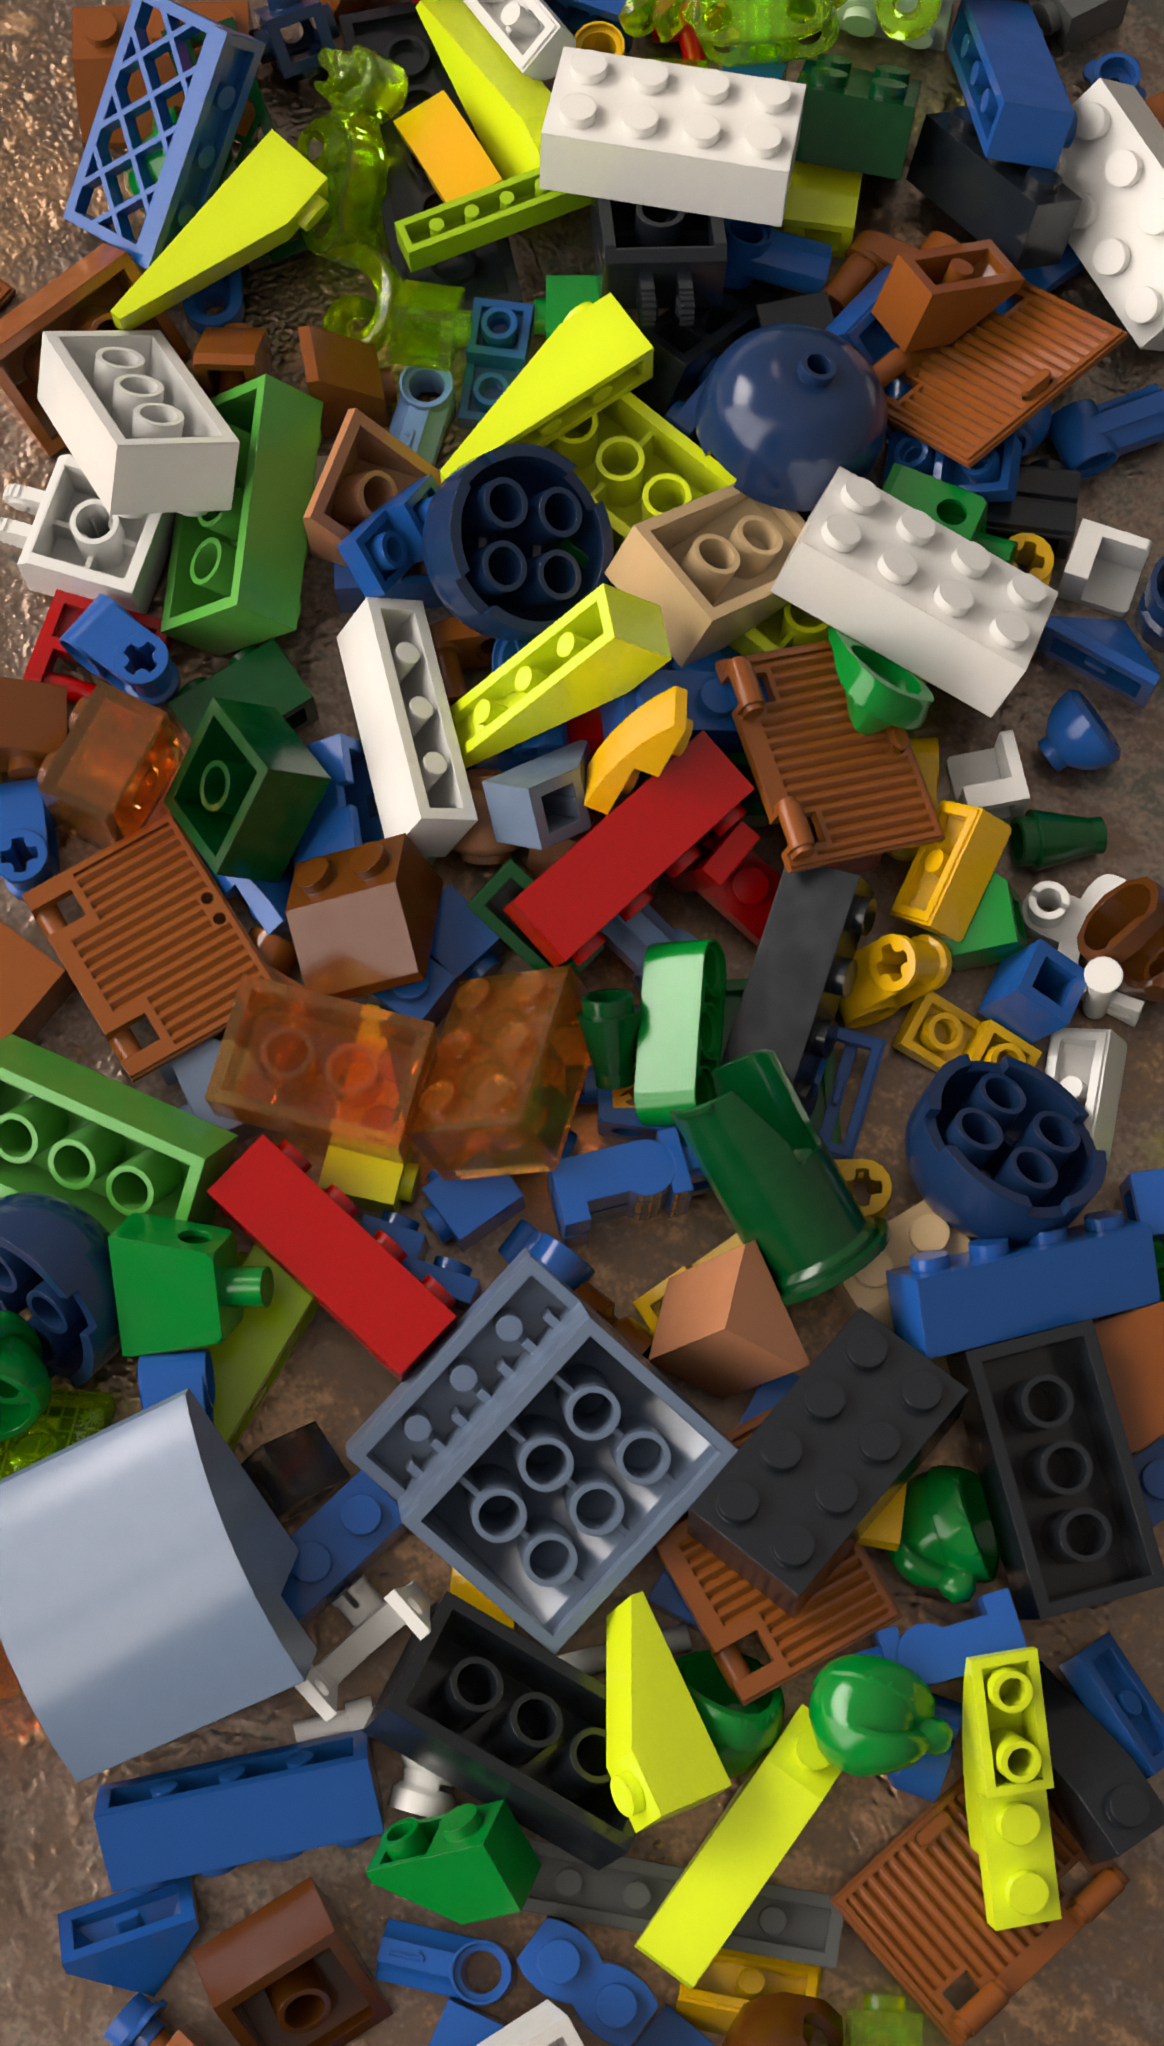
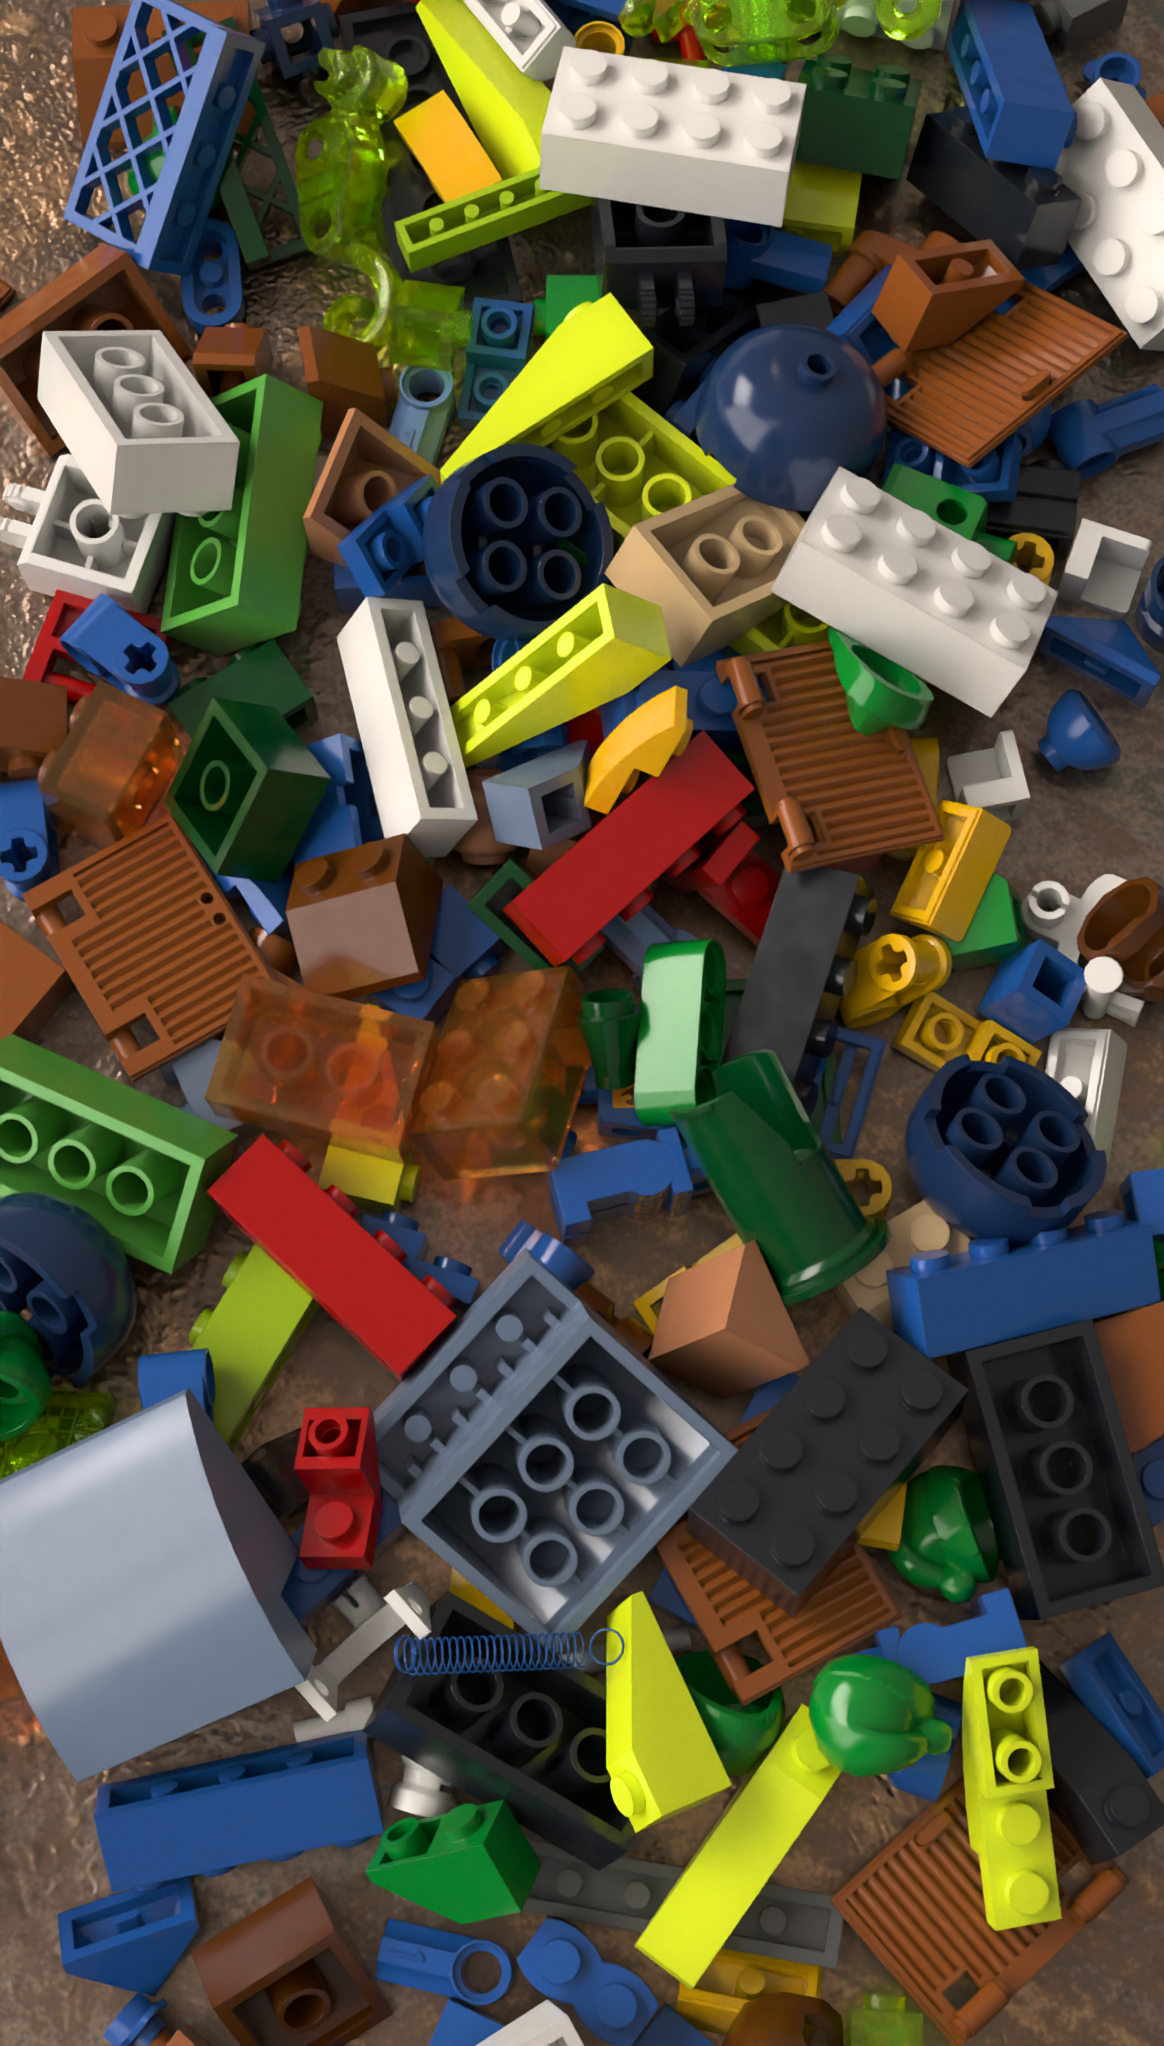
(180, 1284): green torso -> none
(244, 219): neon yellow slope -> none
(343, 1479): none -> red slope
(414, 1653): none -> blue piece
(469, 1207): blue brick -> none
(1052, 838): dark green cone -> none

